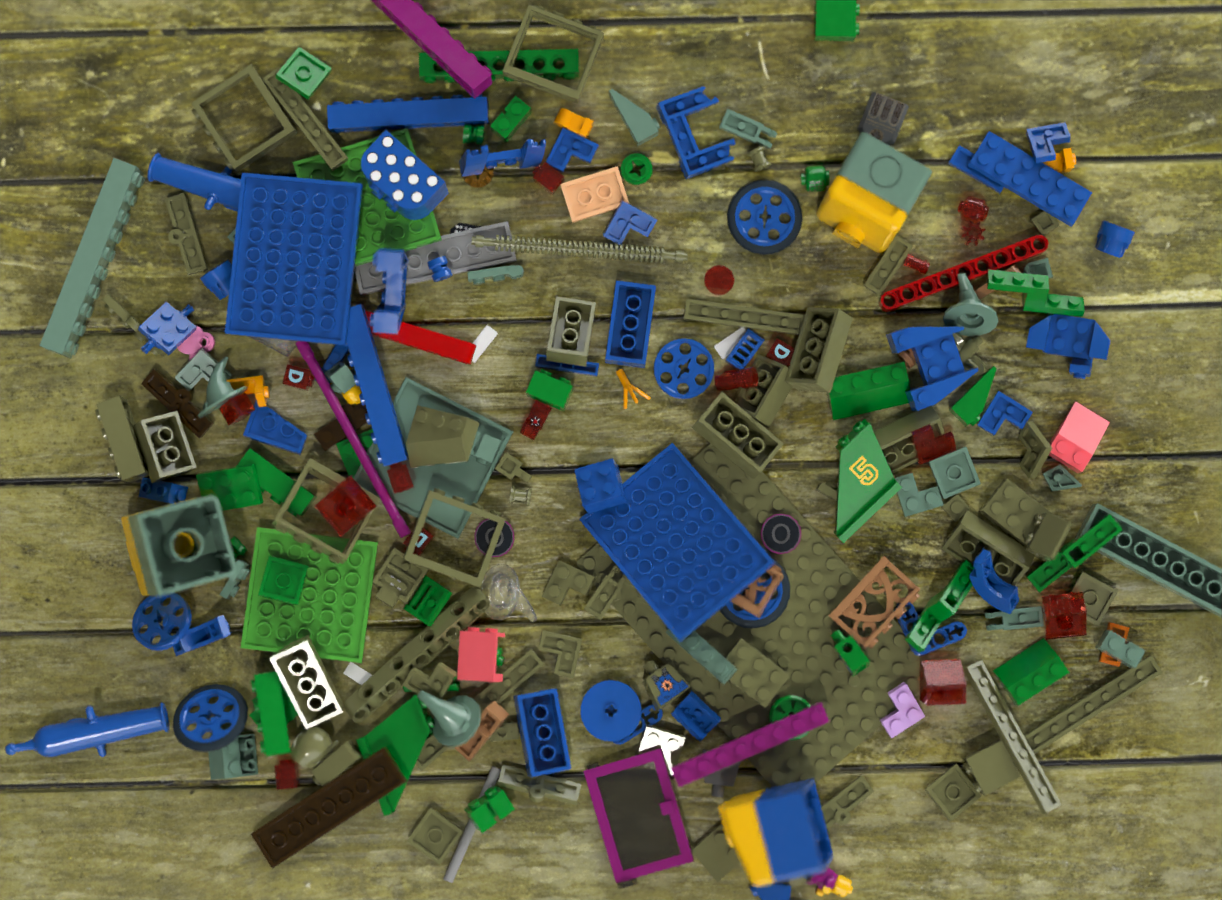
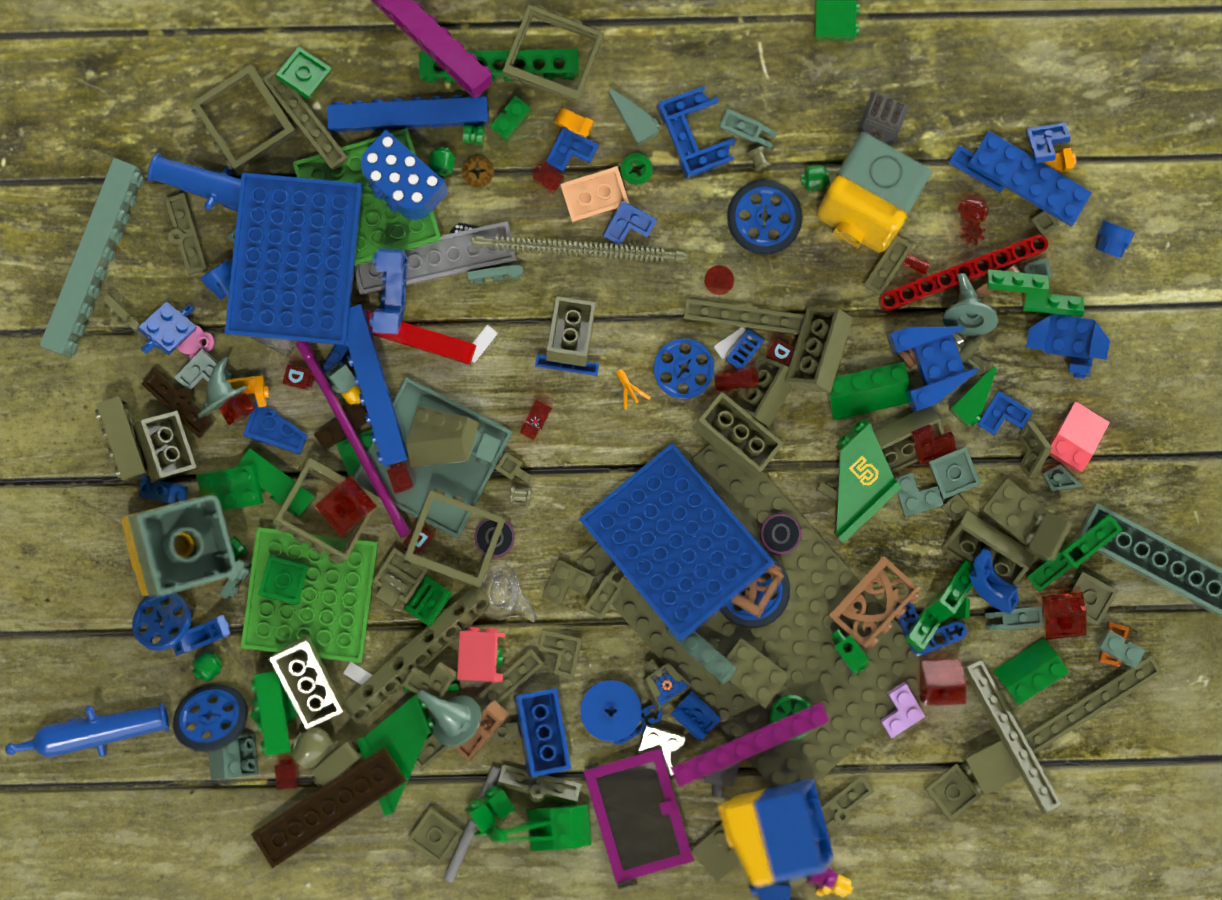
(206, 667): none -> green head
(439, 269): blue wheel -> none
(441, 161): none -> green head
(528, 156): blue wedge -> none
(549, 828): none -> green slope
(550, 390): green brick -> none
(600, 485): blue brick -> none
(630, 324): blue brick -> none
(964, 610): none -> green slope

